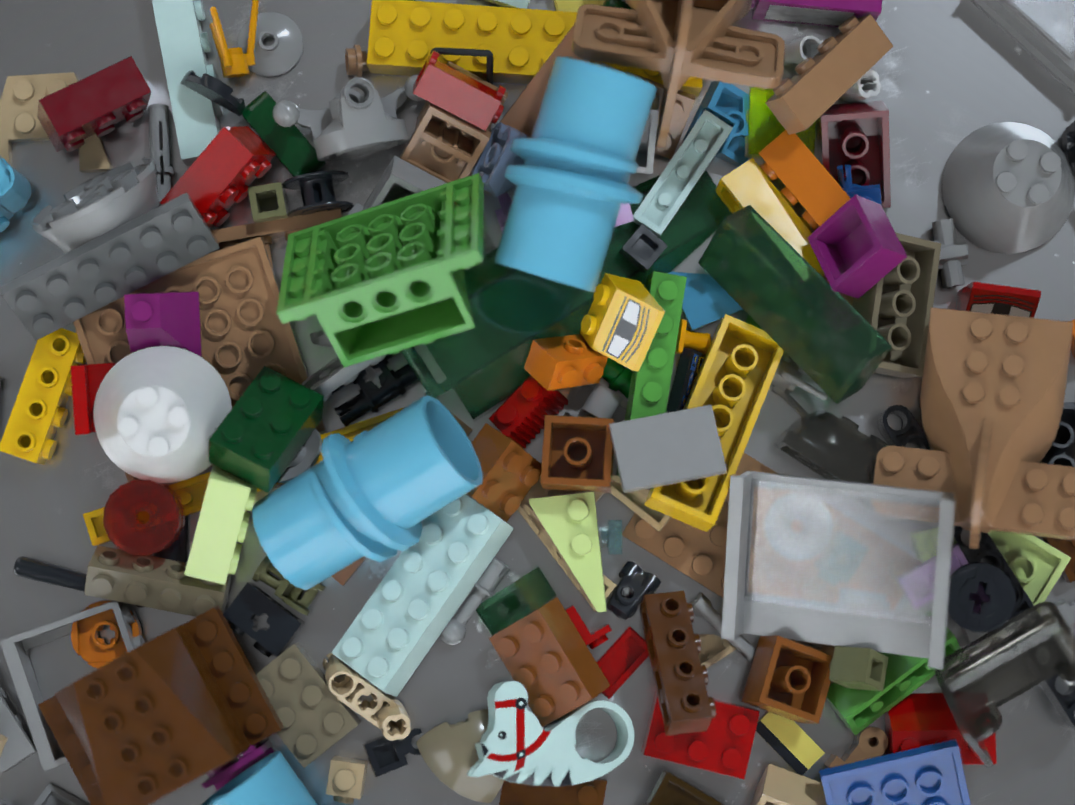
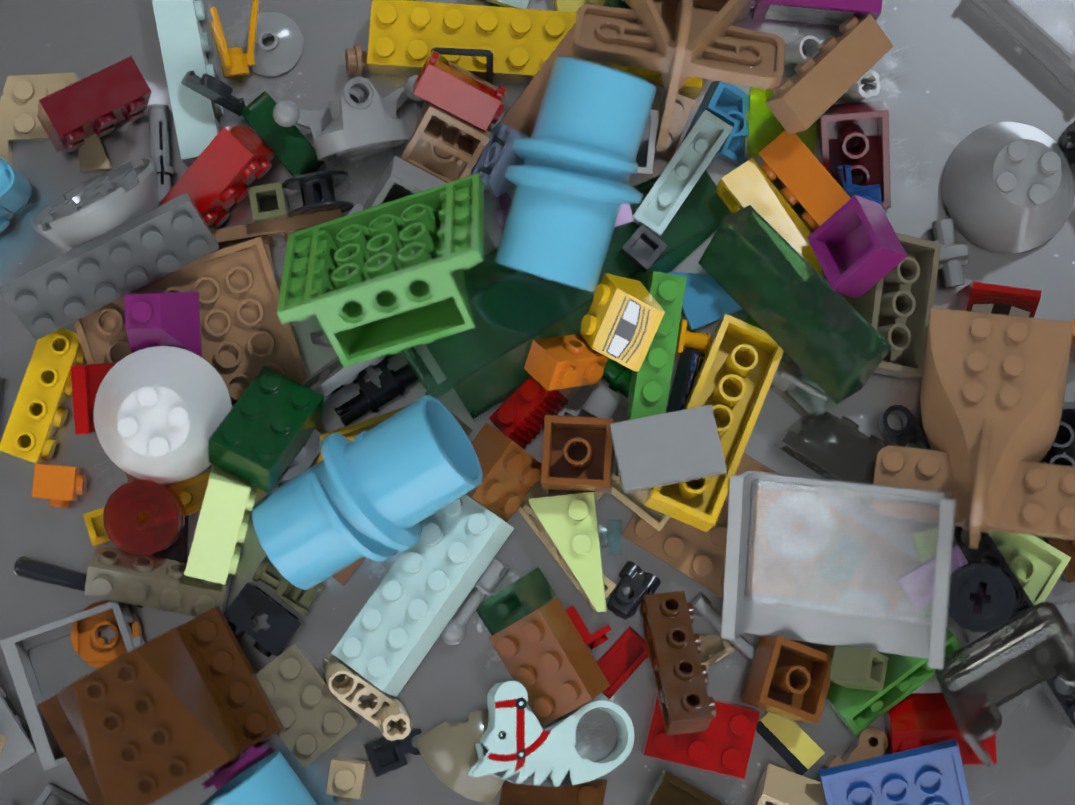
(58, 484): none -> orange brick

